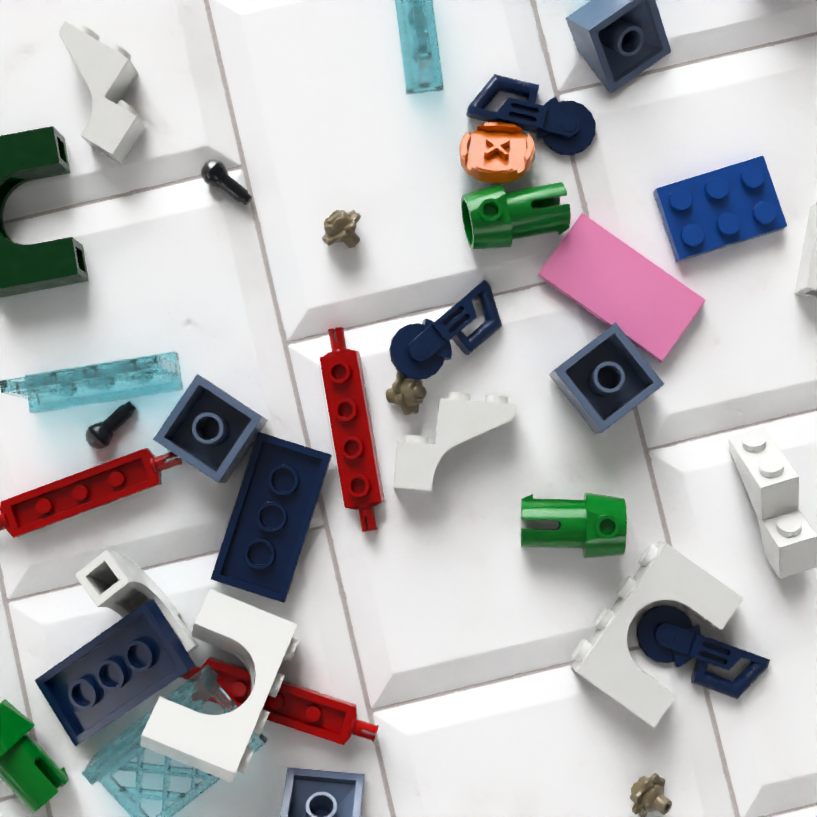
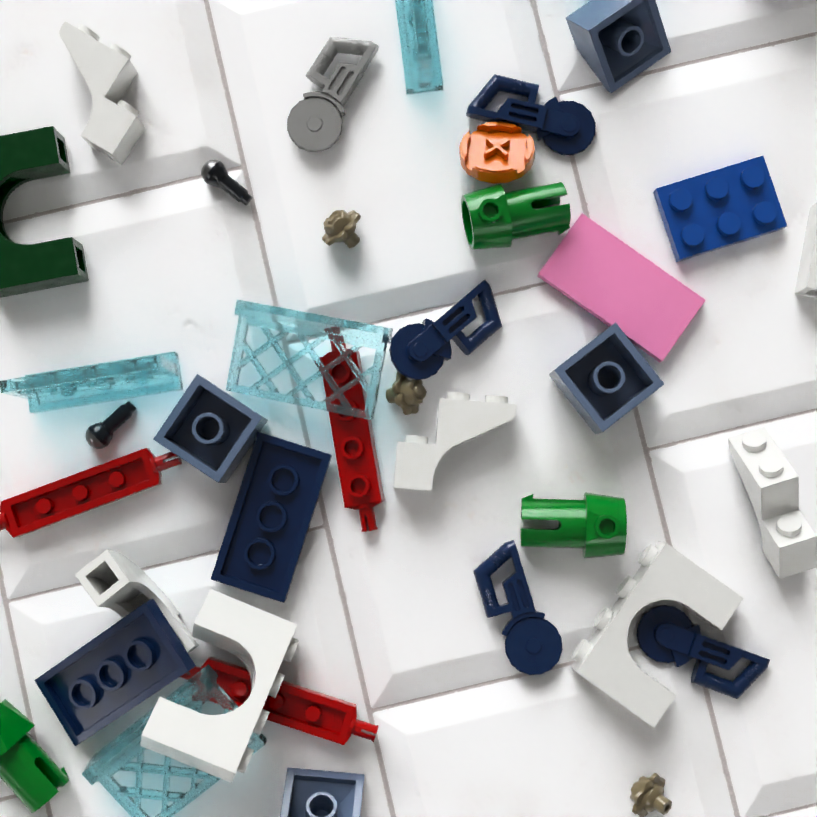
(315, 326): none -> clear light blue fence
(317, 120): none -> light grey piece
(530, 641): none -> dark blue piece

